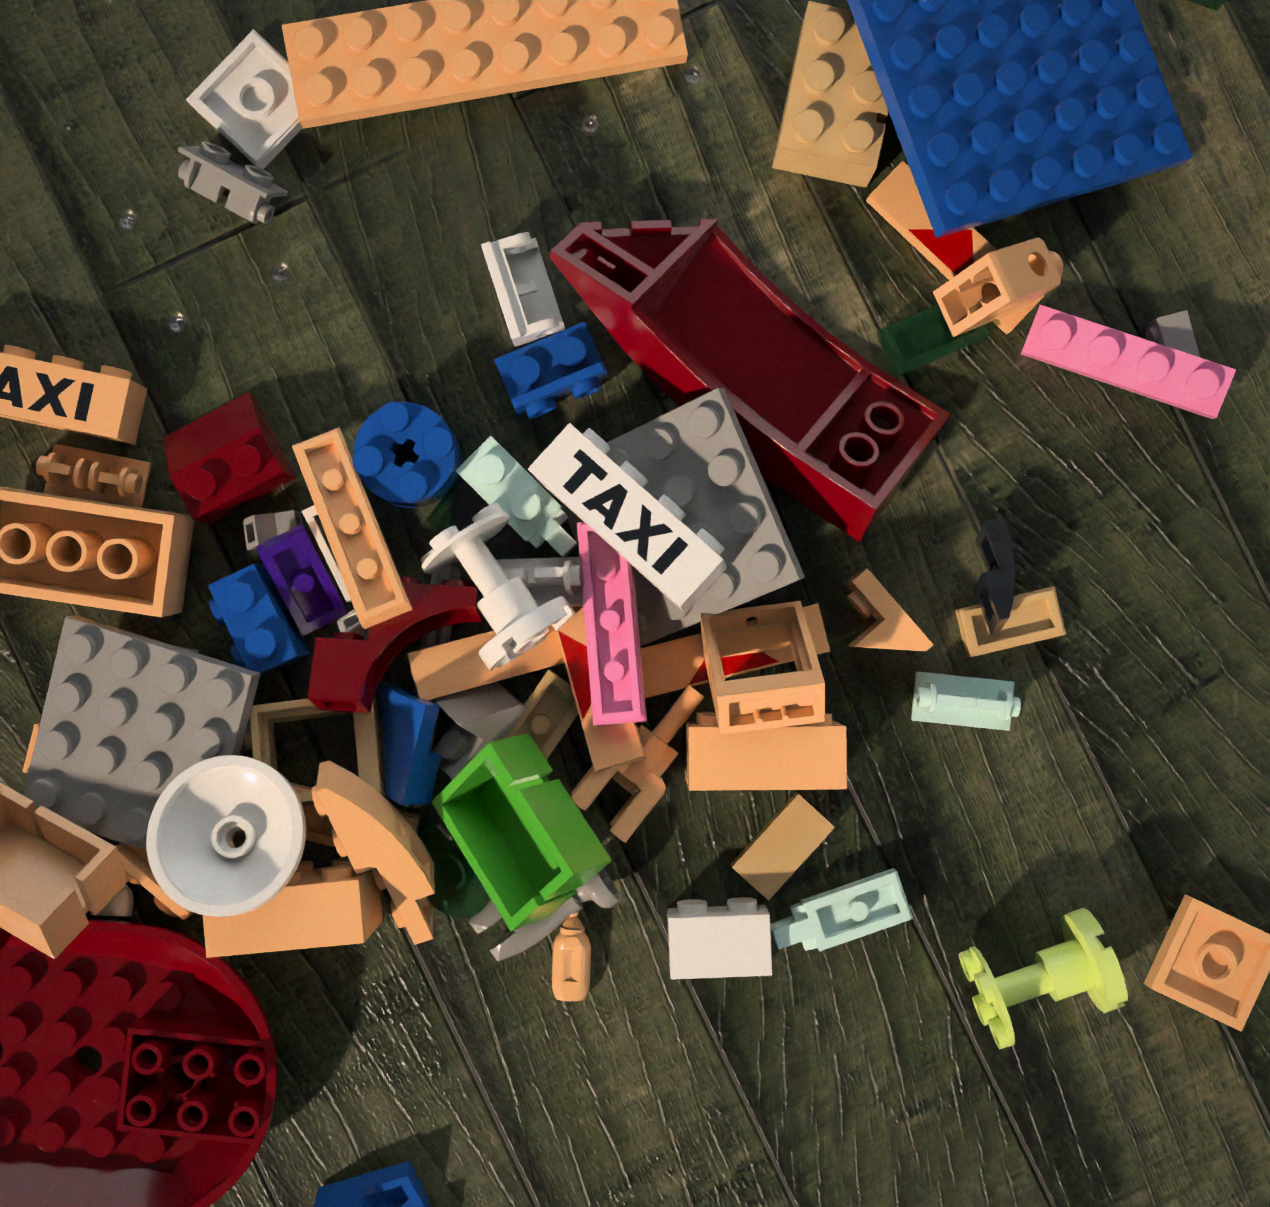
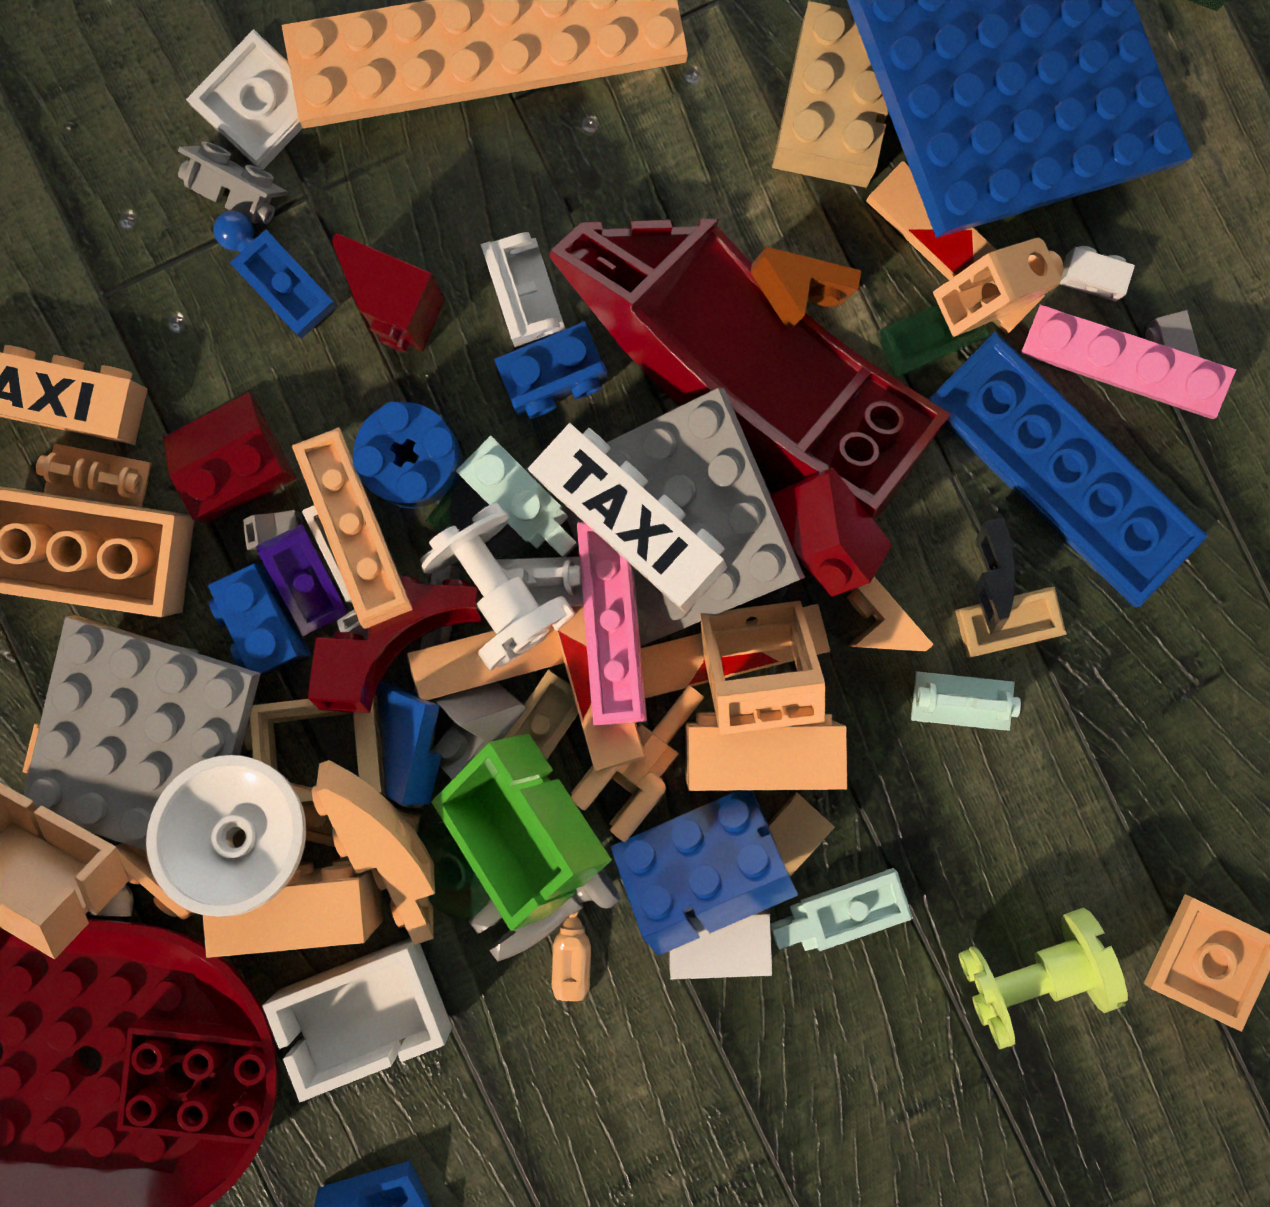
(273, 273): none -> blue plate
(357, 1017): none -> white piece
(390, 294): none -> dark red slope
(705, 861): none -> blue piece
(792, 278): none -> dark orange slope
(831, 532): none -> dark red slope
(1067, 470): none -> blue tile
(1096, 273): none -> white piece

